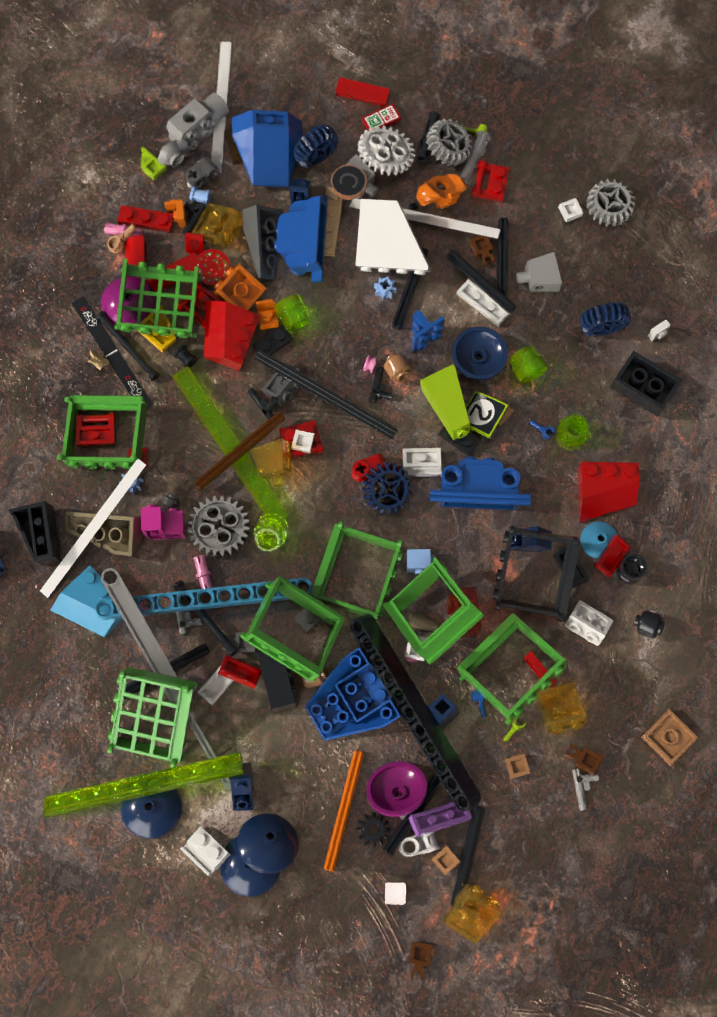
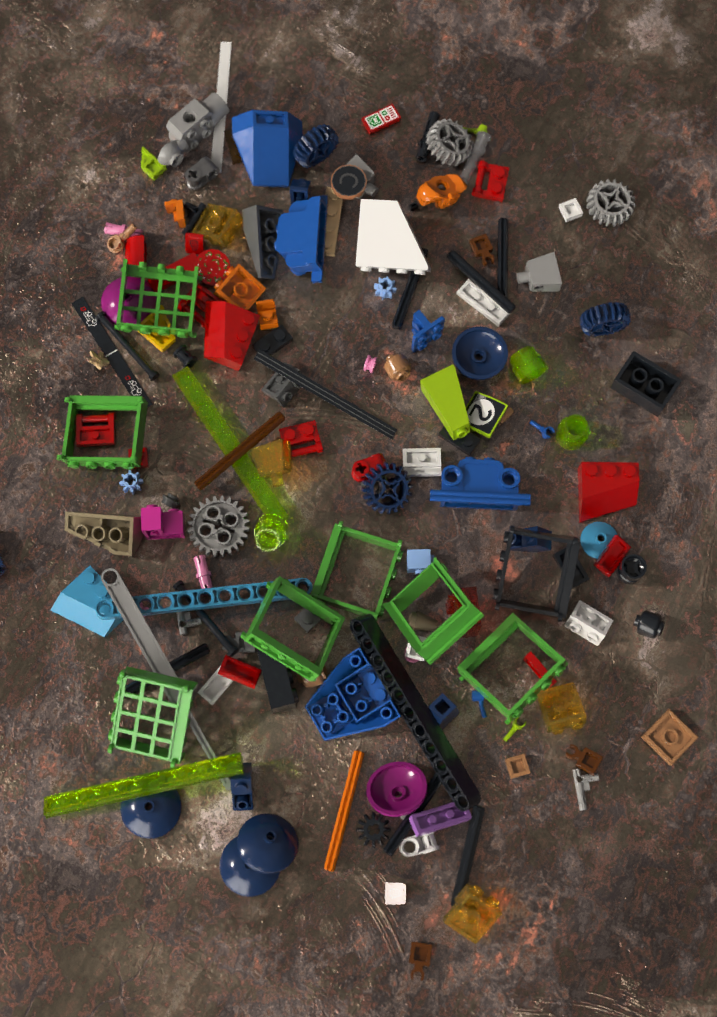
(39, 531): black wedge -> none
(92, 528): white sticker -> none
(146, 219): red plate -> none
(200, 195): light blue bush -> none
(205, 851): white plate -> none
(265, 406): black hose -> none
(292, 312): clear neon green piece -> none
(303, 441): white plate -> none
(362, 92): red tile -> none
(379, 387): black hose -> none
(386, 150): white gear -> none
(443, 222): white sticker -> none
(446, 860): medium nougat plate -> none
(659, 331): white plate -> none

